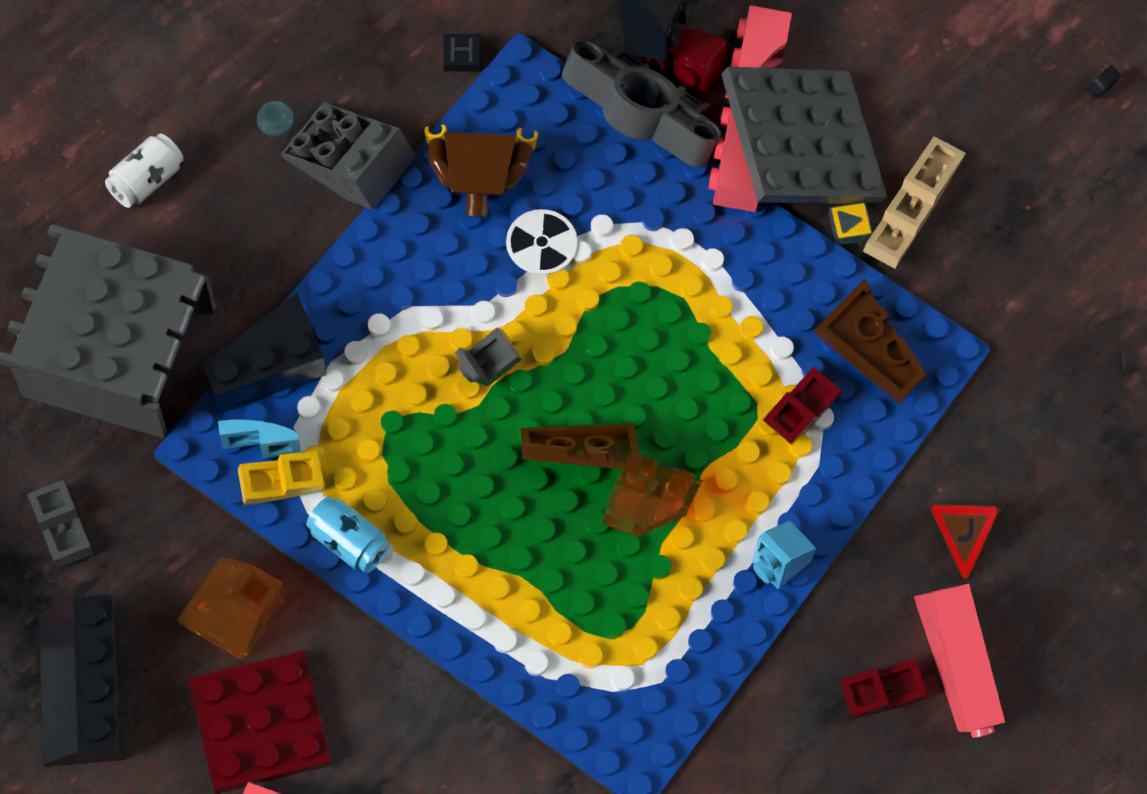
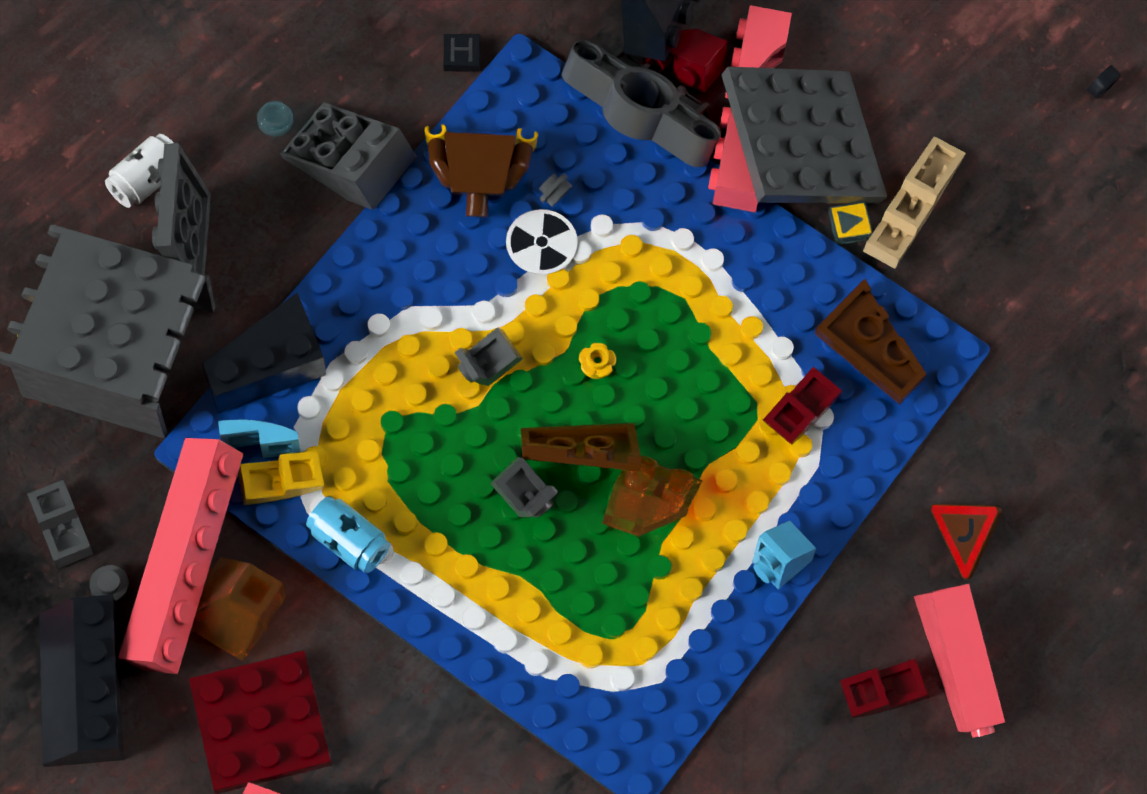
(109, 581): none -> dark grey plate
(181, 210): none -> dark grey plate
(181, 555): none -> coral brick
(524, 489): none -> dark grey bracket
(554, 189): none -> dark grey plate
(593, 369): none -> yellow plate

